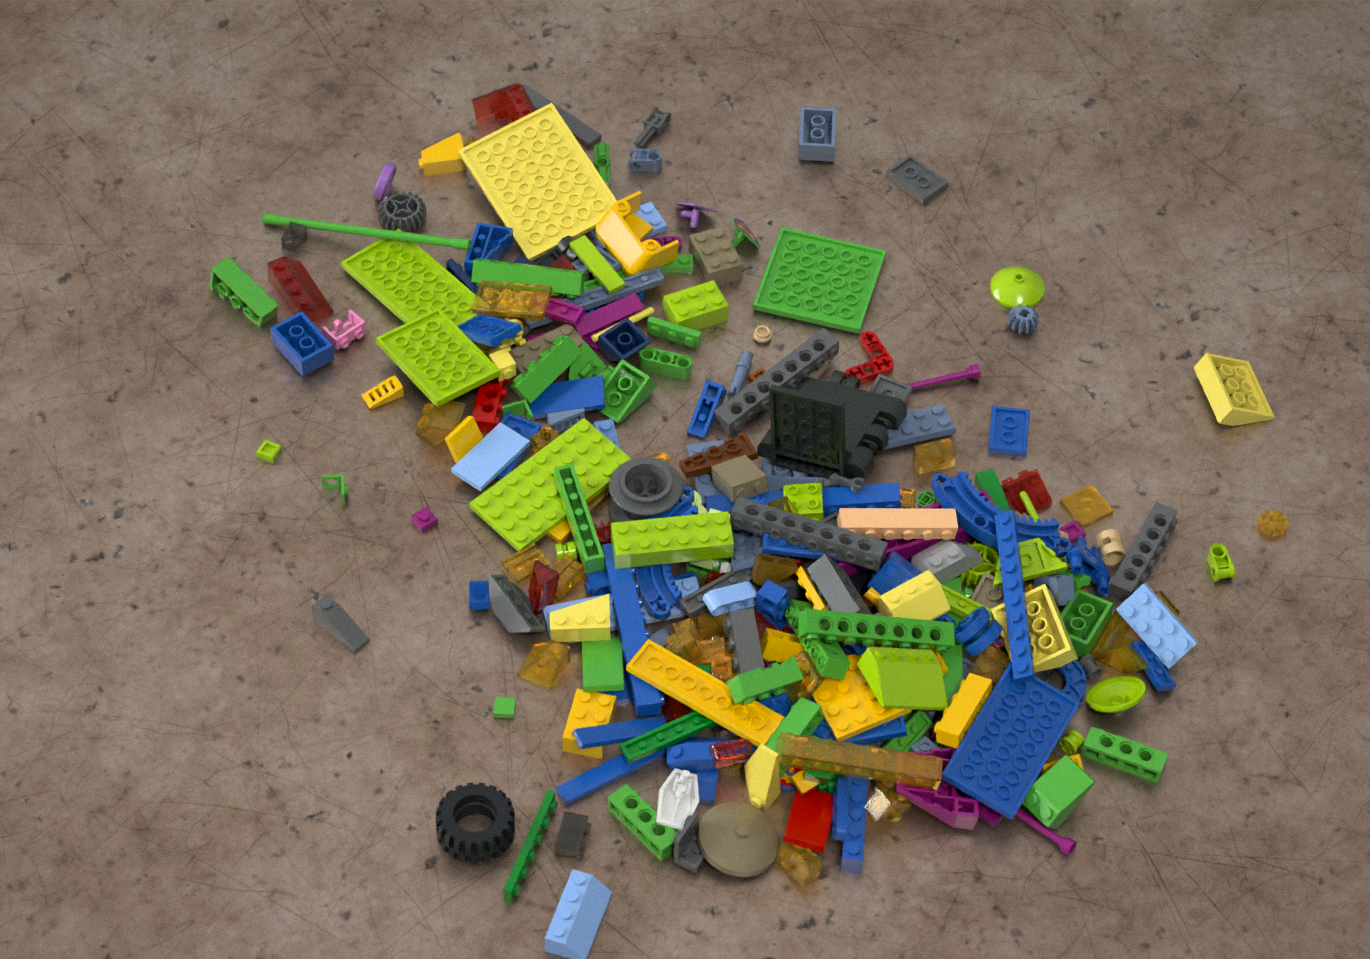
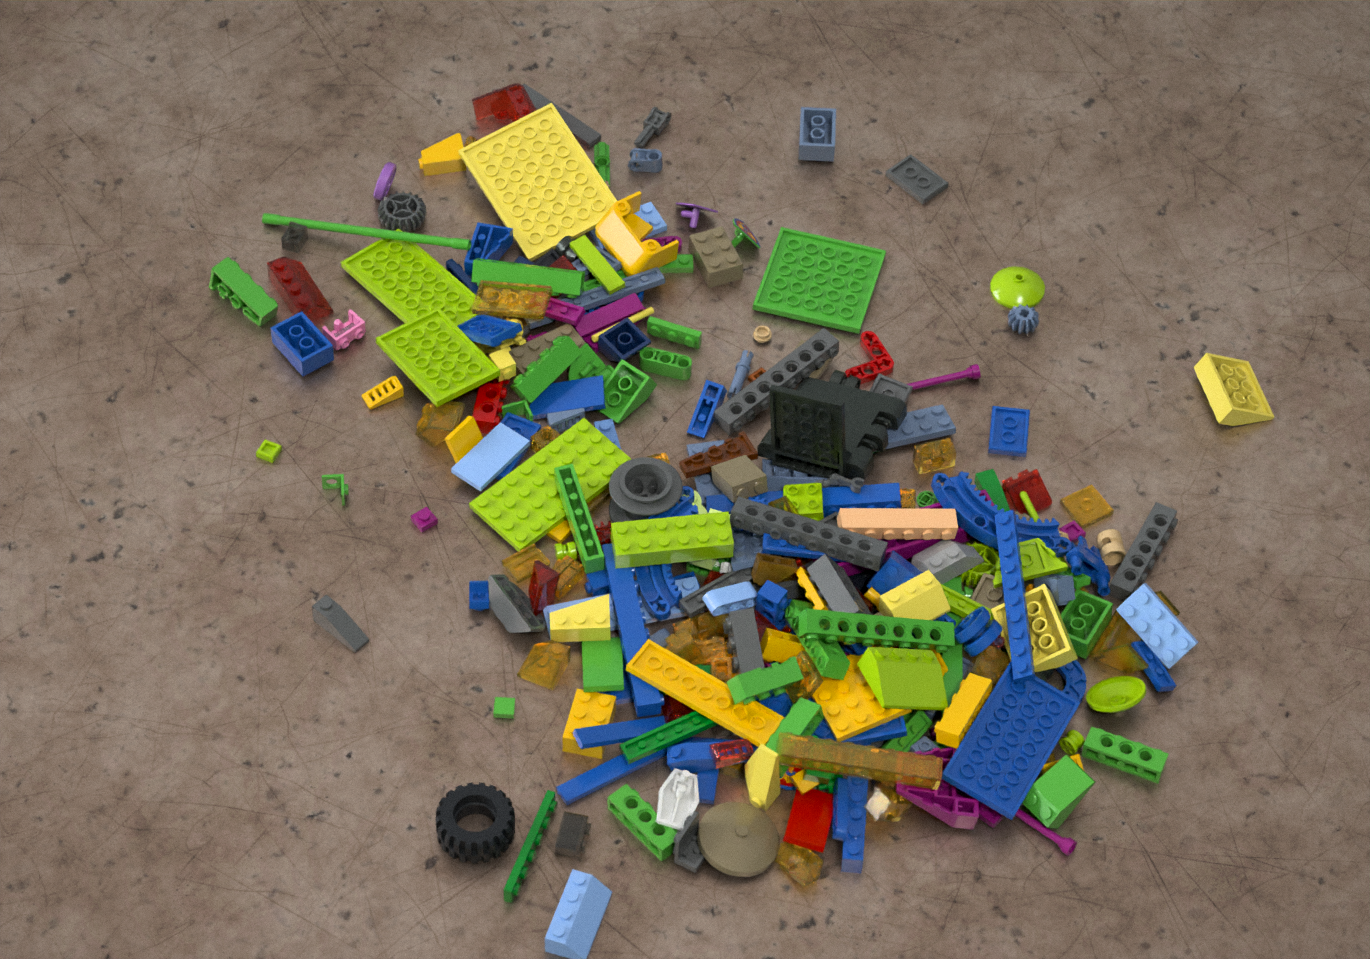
(696, 306): lime brick -> none
(1091, 667): dark grey bush -> none
(1220, 563): lime piece -> none
(1276, 518): clear yellow gear -> none

